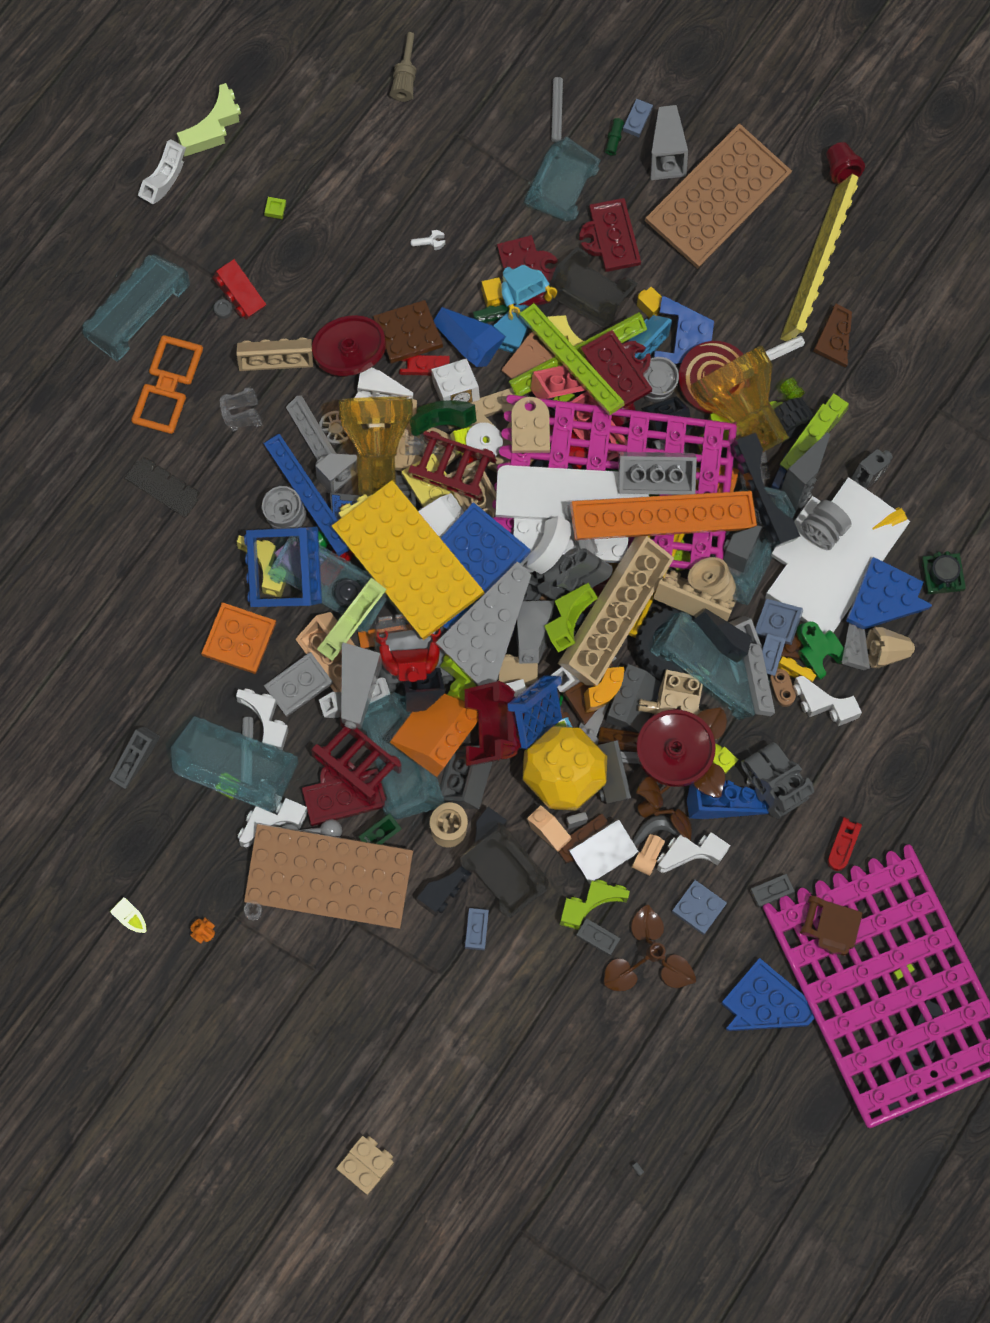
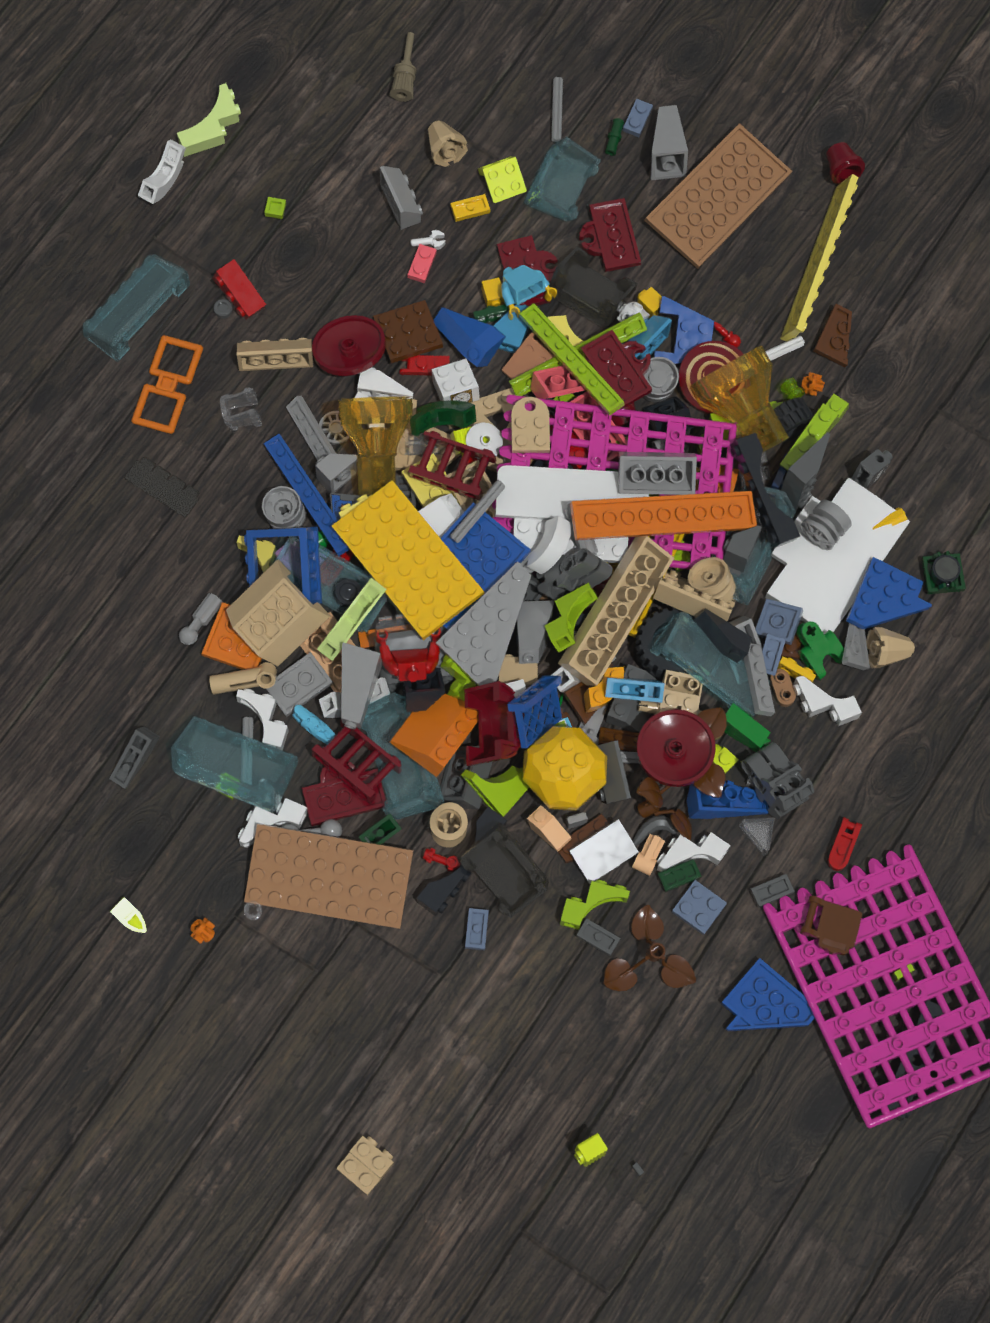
(202, 616): none -> light grey piece
(244, 679): none -> tan piece
(275, 615): none -> tan slope
(313, 724): none -> medium azure hinge
(400, 197): none -> light grey slope
(422, 263): none -> coral plate
(446, 144): none -> tan cone
(451, 862): none -> red bar
(470, 207): none -> yellow plate
(477, 511): none -> light grey axle
(498, 792): none -> lime arch
(503, 179): none -> neon yellow bracket
(590, 1150): none -> neon yellow brick
(631, 309): none -> white brick
(635, 689): none -> dark azure slope
(679, 875): none -> dark green plate
(729, 337): none -> red bar
(746, 729): none -> green slope
(759, 832): none -> clear slope
(813, 384): none -> orange gear

